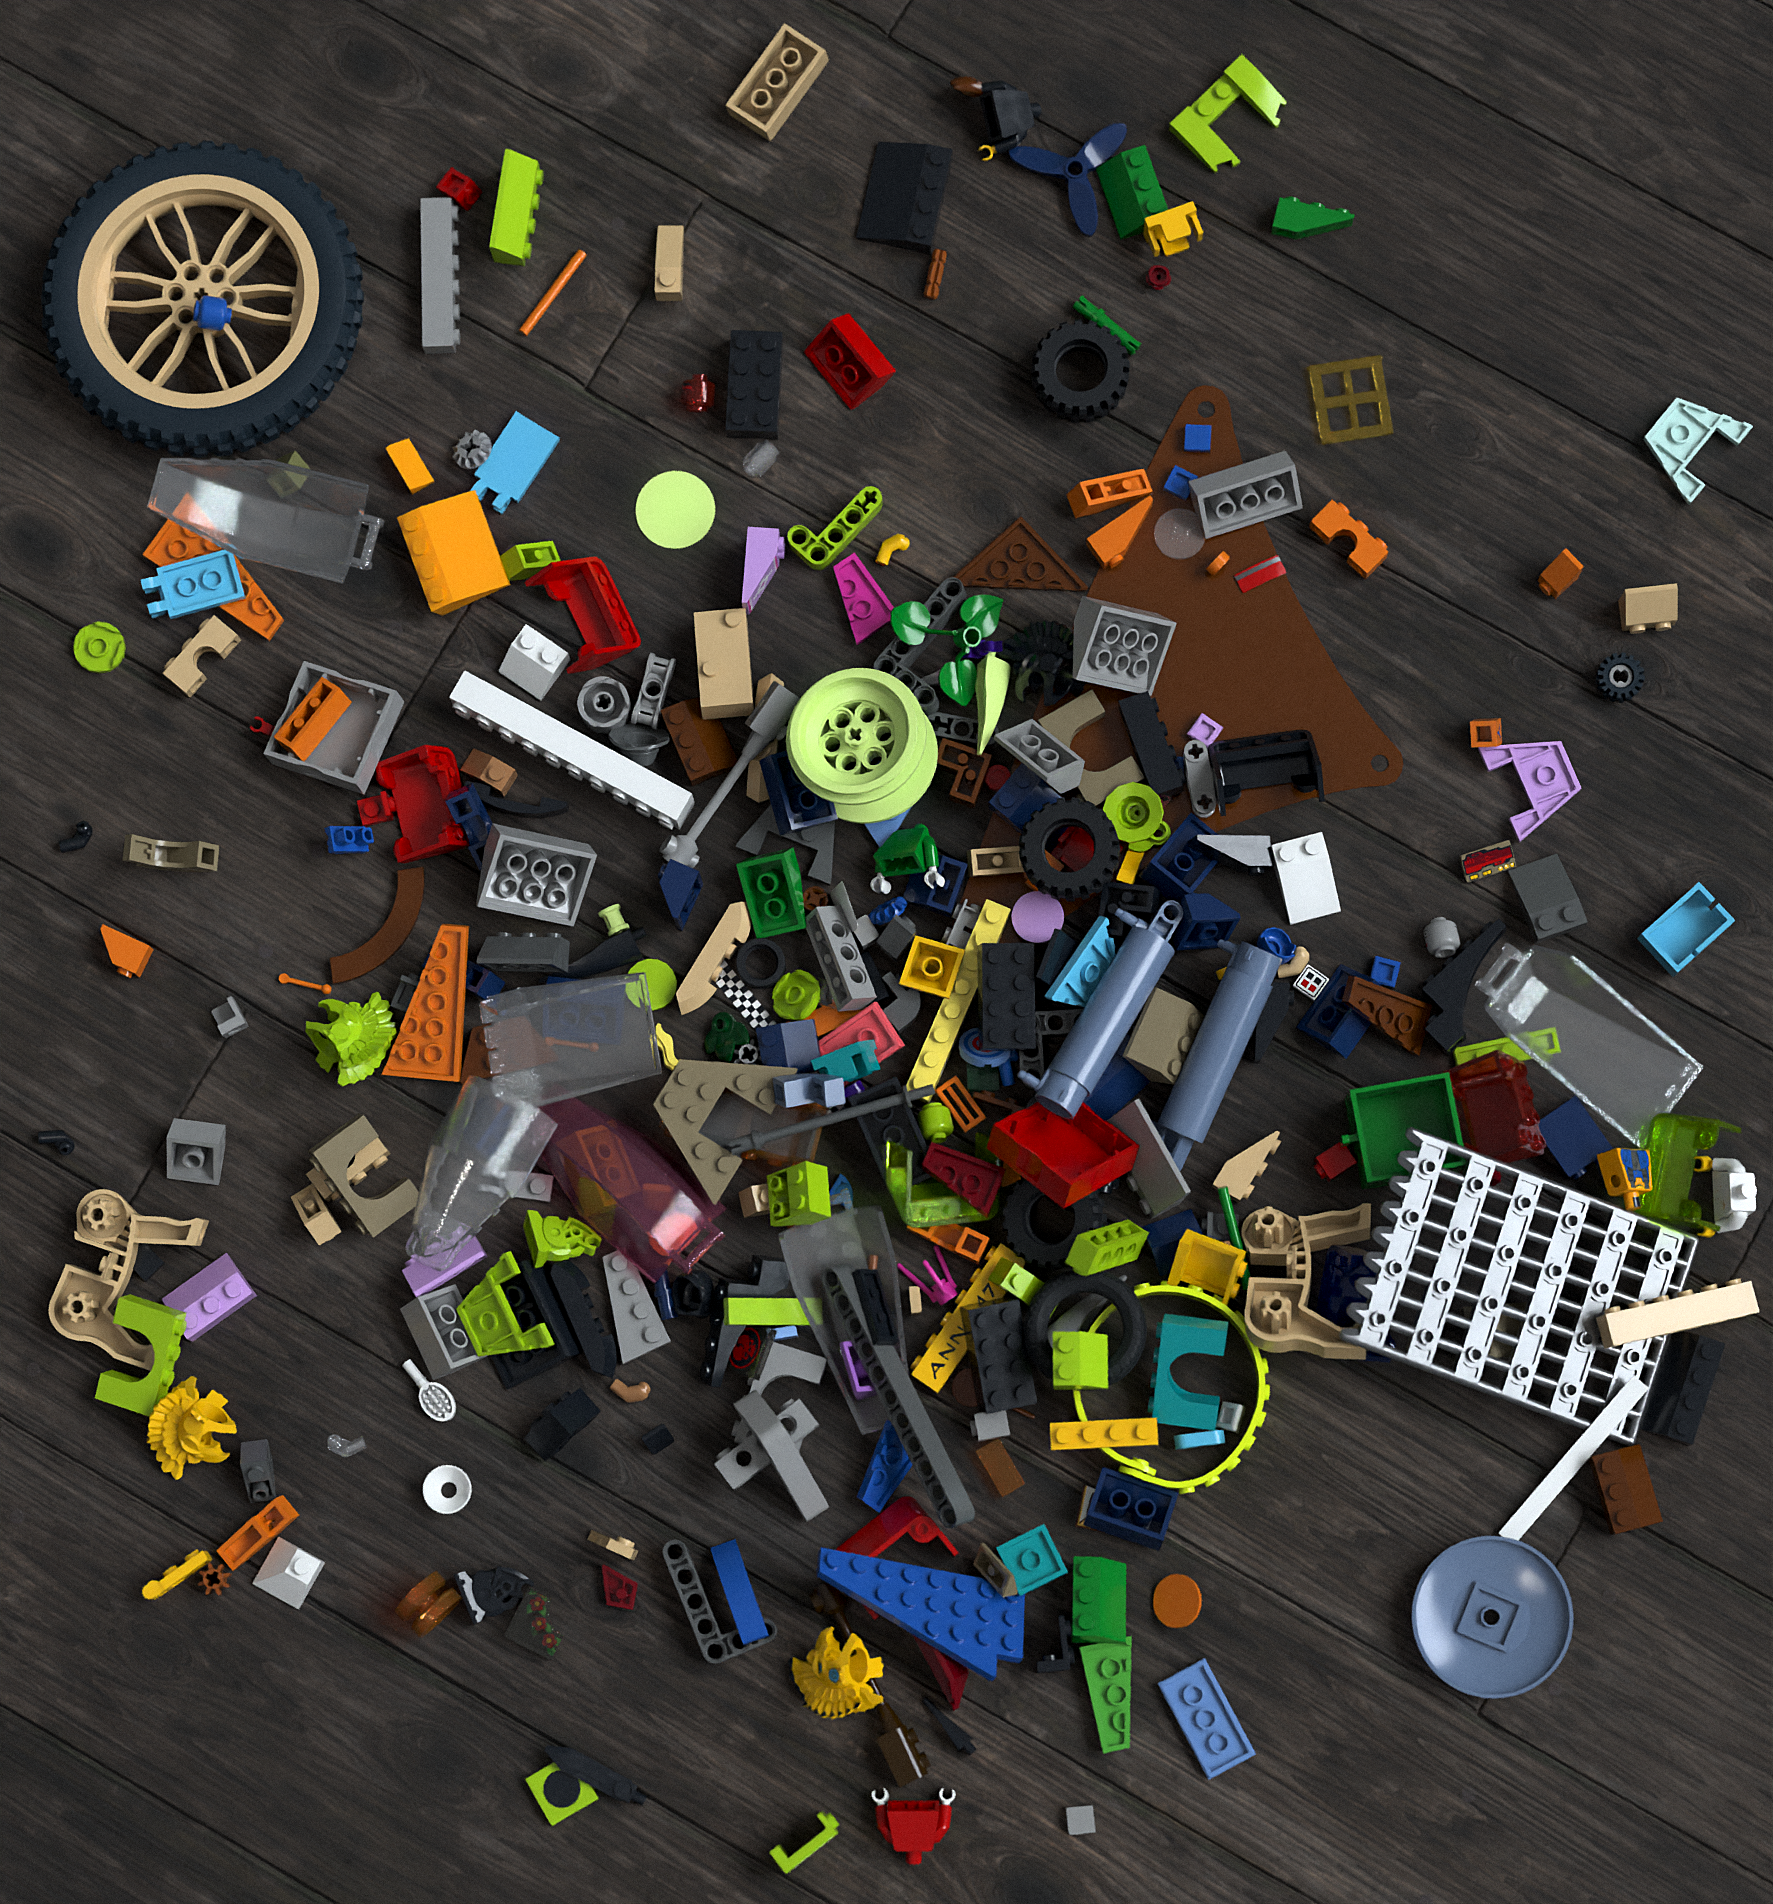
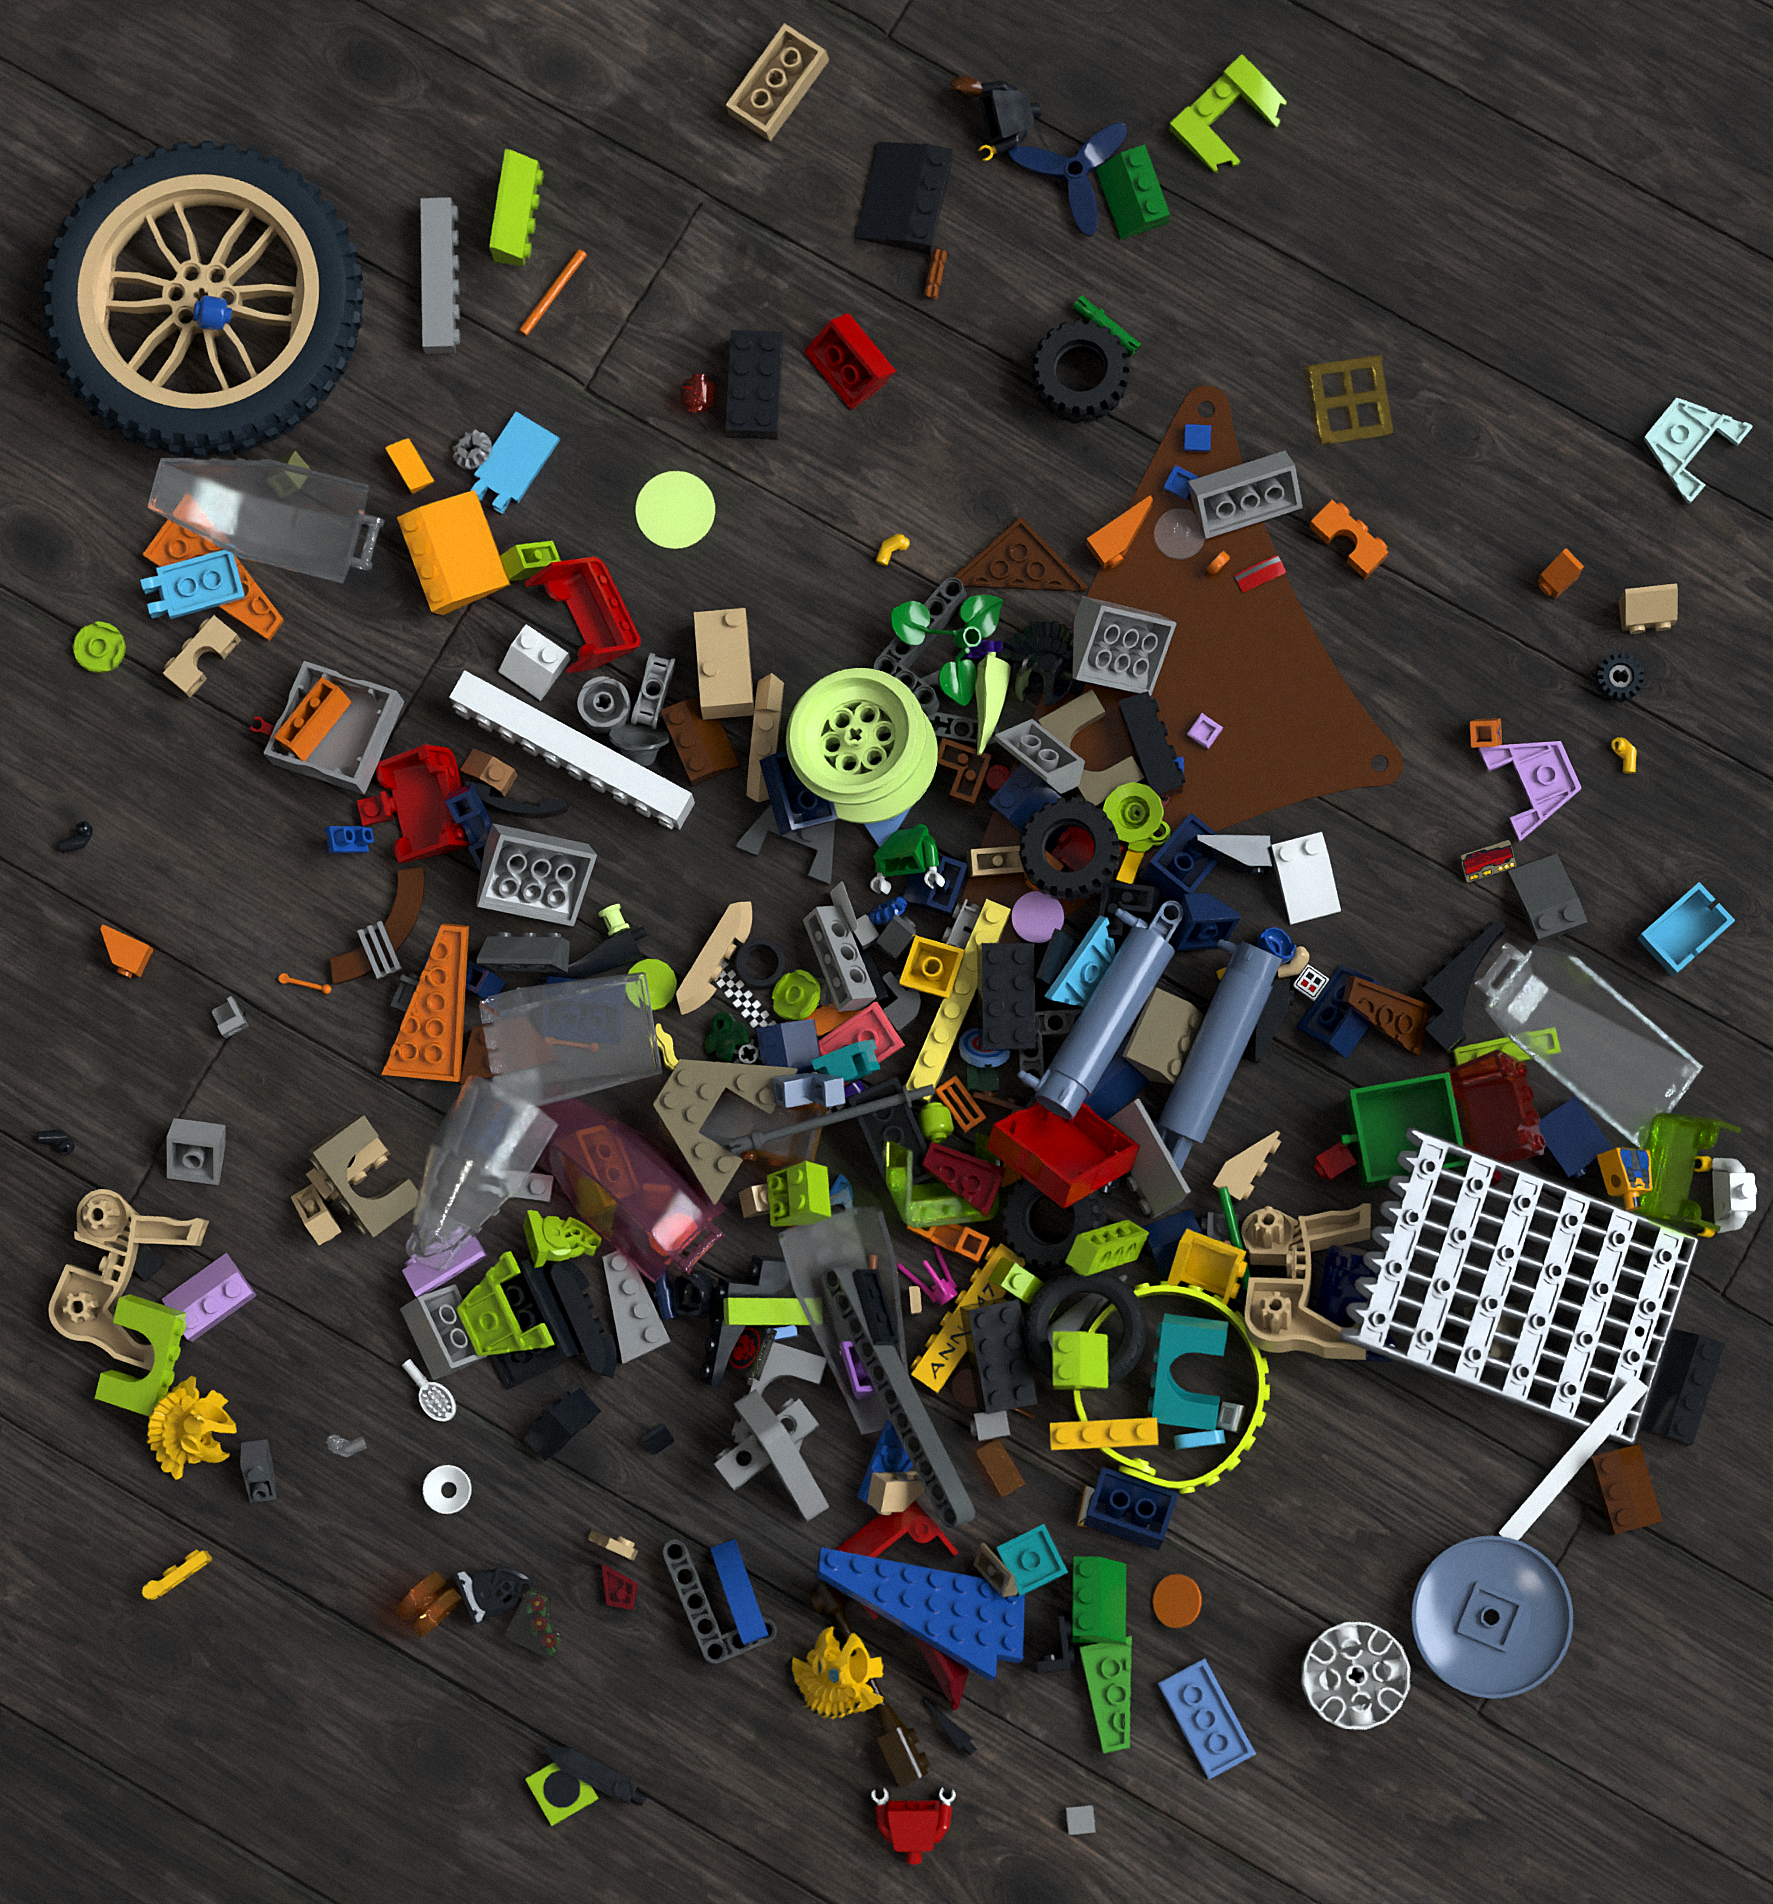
(171, 856): dark tan arch -> none
(208, 1582): dark orange gear -> none
(257, 1532): orange slope -> none
(288, 1572): white slope -> none
(354, 1038): lime piece -> none
(371, 929): none -> light grey tile
(459, 188): red bracket -> none
(632, 1393): medium nougat arm -> none
(669, 263): tan slope -> none
(681, 889): dark blue slope -> none
(760, 459): clear brick -> none
(762, 559): lavender slope -> none
(767, 724): light grey bar -> none
(773, 892): green slope -> none
(788, 1863): lime panel -> none
(814, 895): reddish brown wheel -> none
(838, 525): lime beam -> none
(863, 599): dark pink wing -> none
(894, 1491): none -> tan slope
(1006, 1071): blue arm -> none
(1108, 492): orange slope -> none
(1161, 271): dark red plate -> none
(1172, 229): yellow panel -> none
(1199, 778): light grey piece -> none
(1265, 762): black windscreen -> none
(1303, 220): green slope -> none
(1378, 1691): none -> white brick
(1385, 971): blue tile -> none
(1441, 937): light grey head -> none
(1627, 752): none -> yellow arm
(1677, 1314): brick -> none

